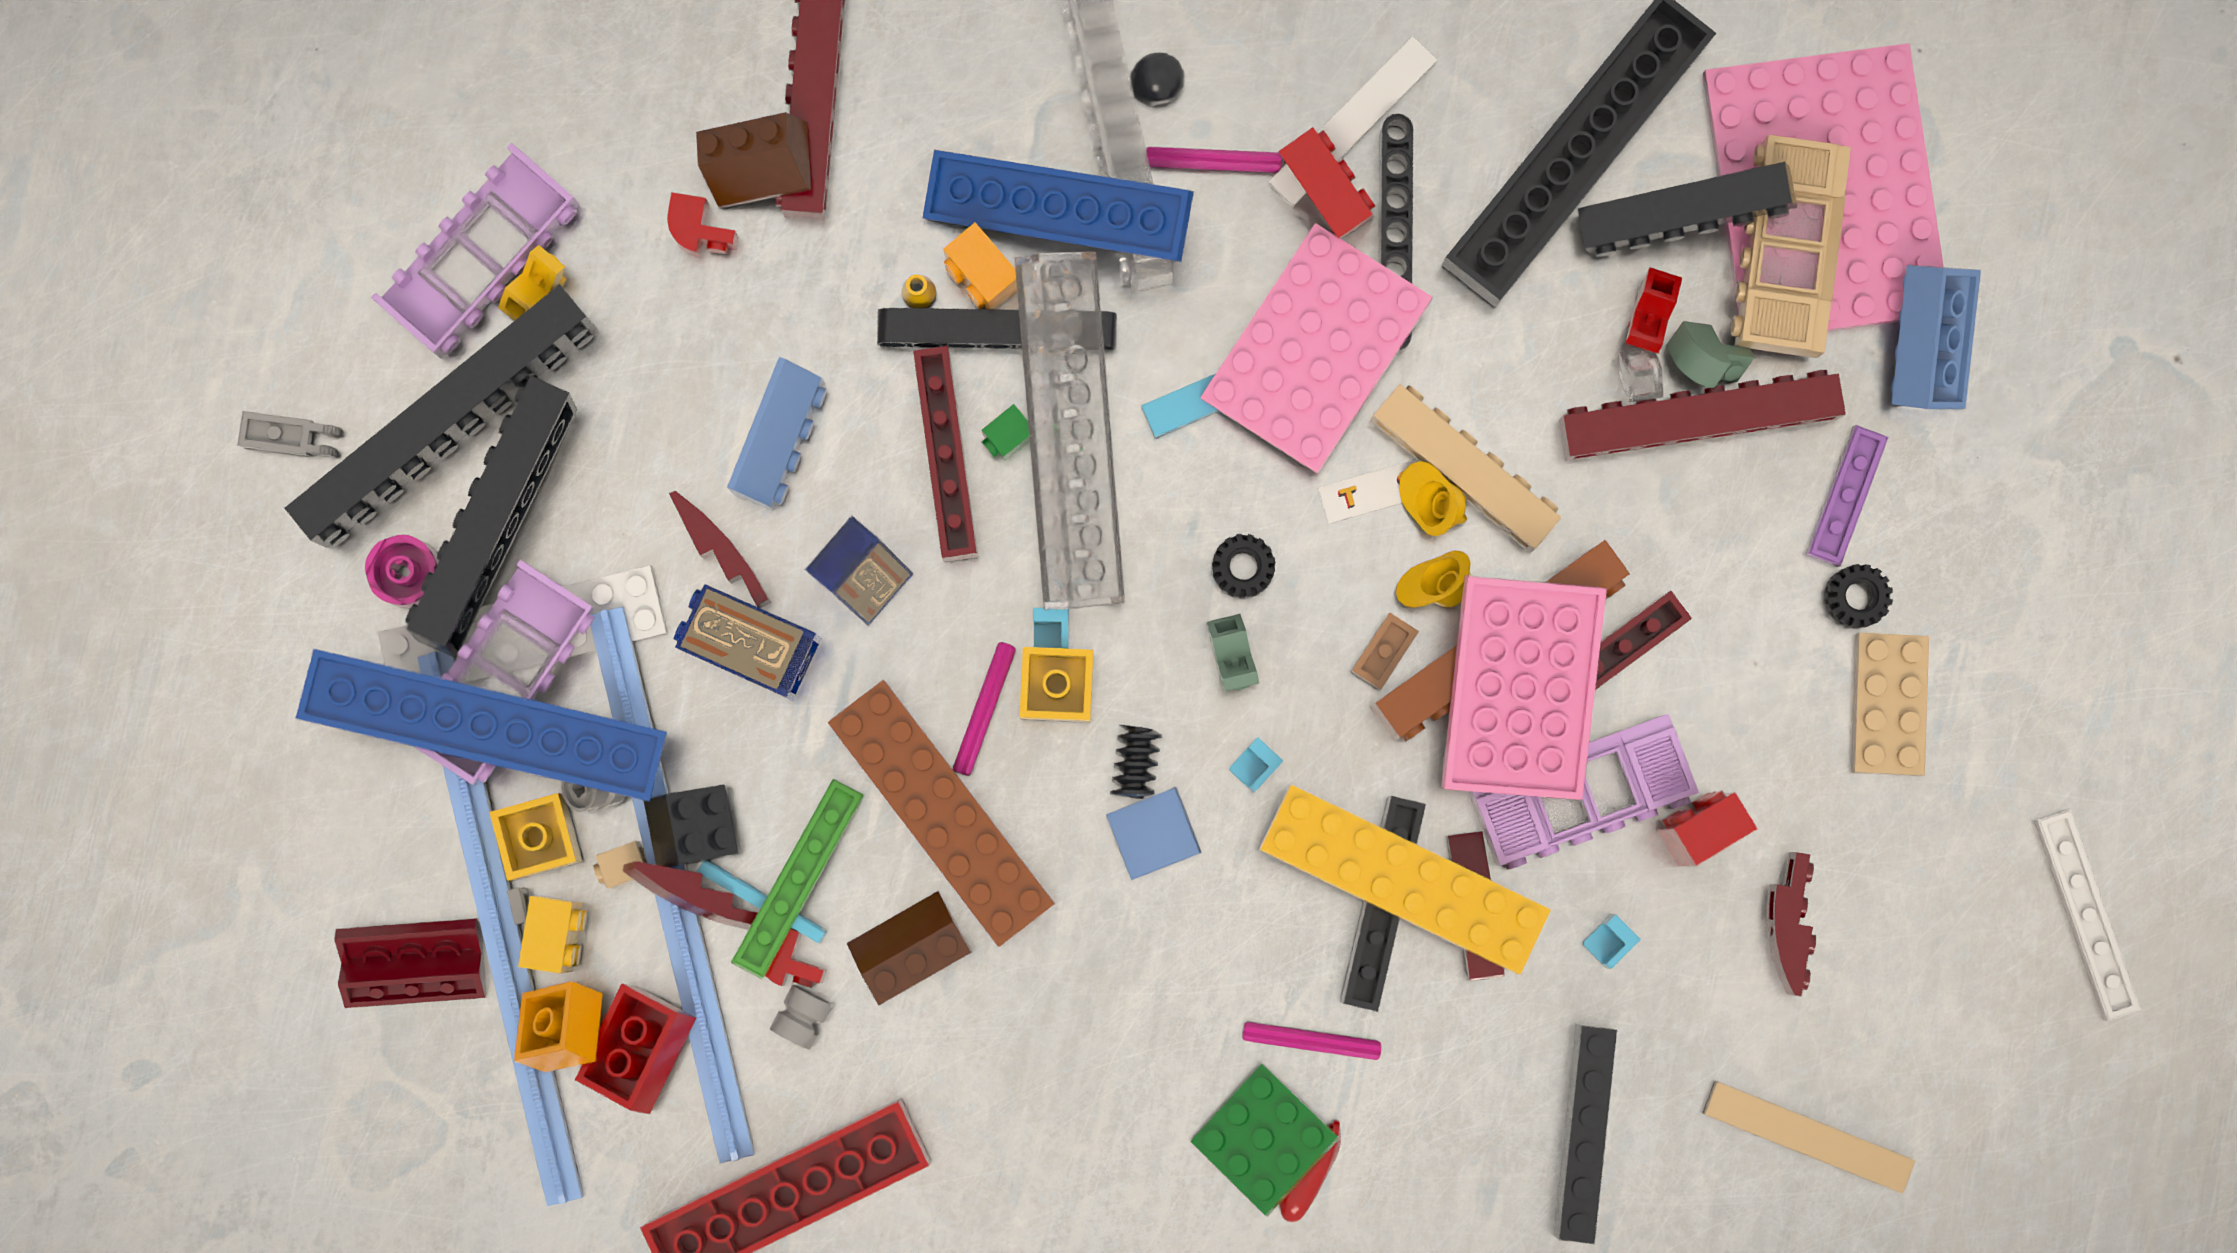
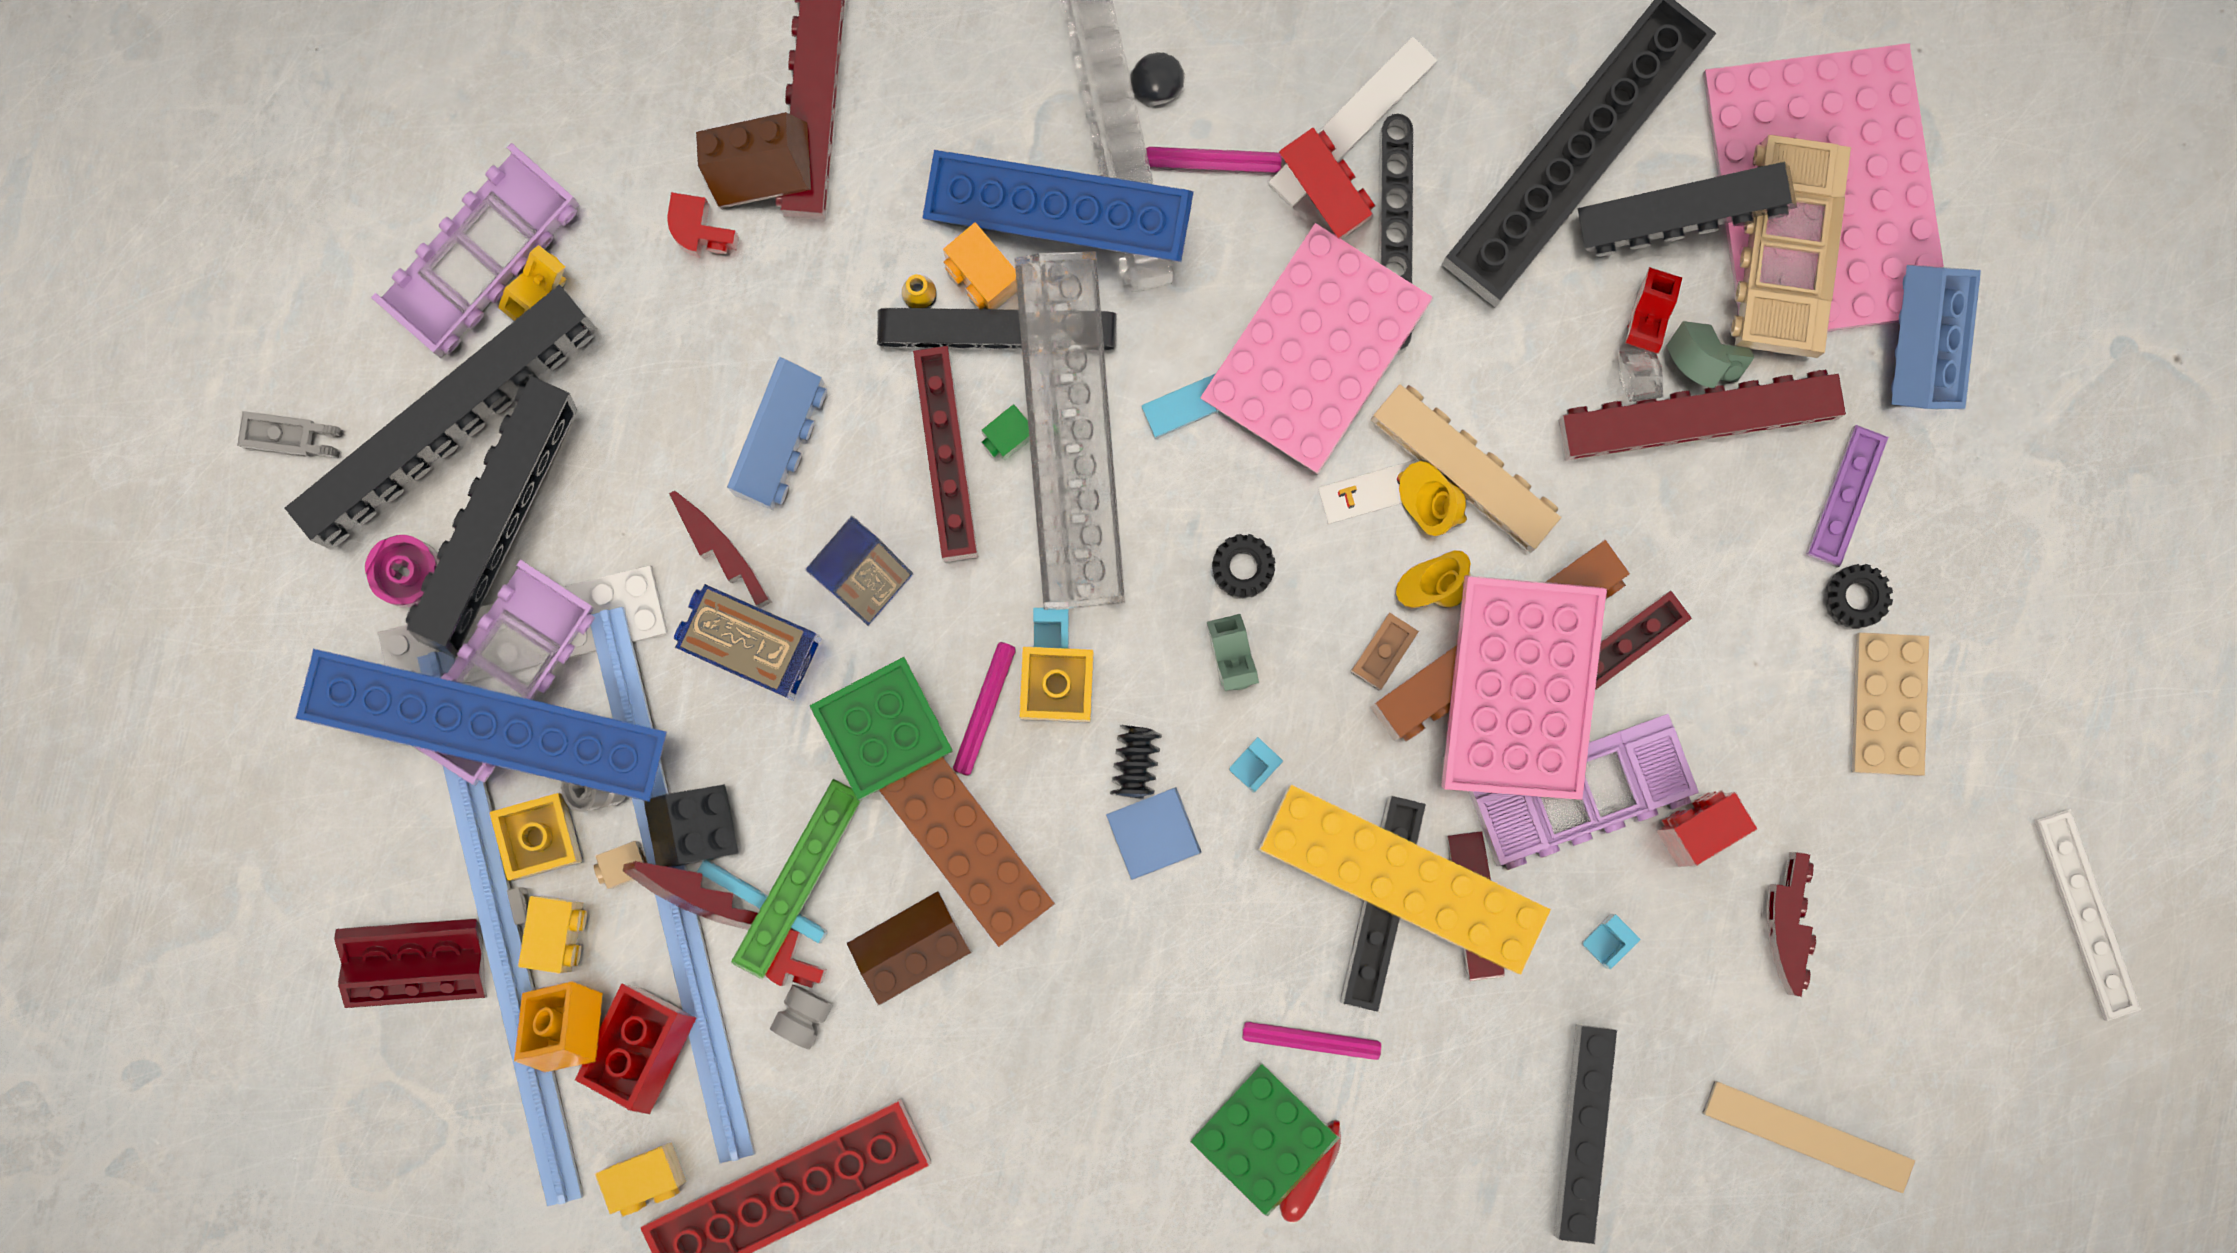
(640, 1178): none -> yellow brick
(881, 728): none -> green plate

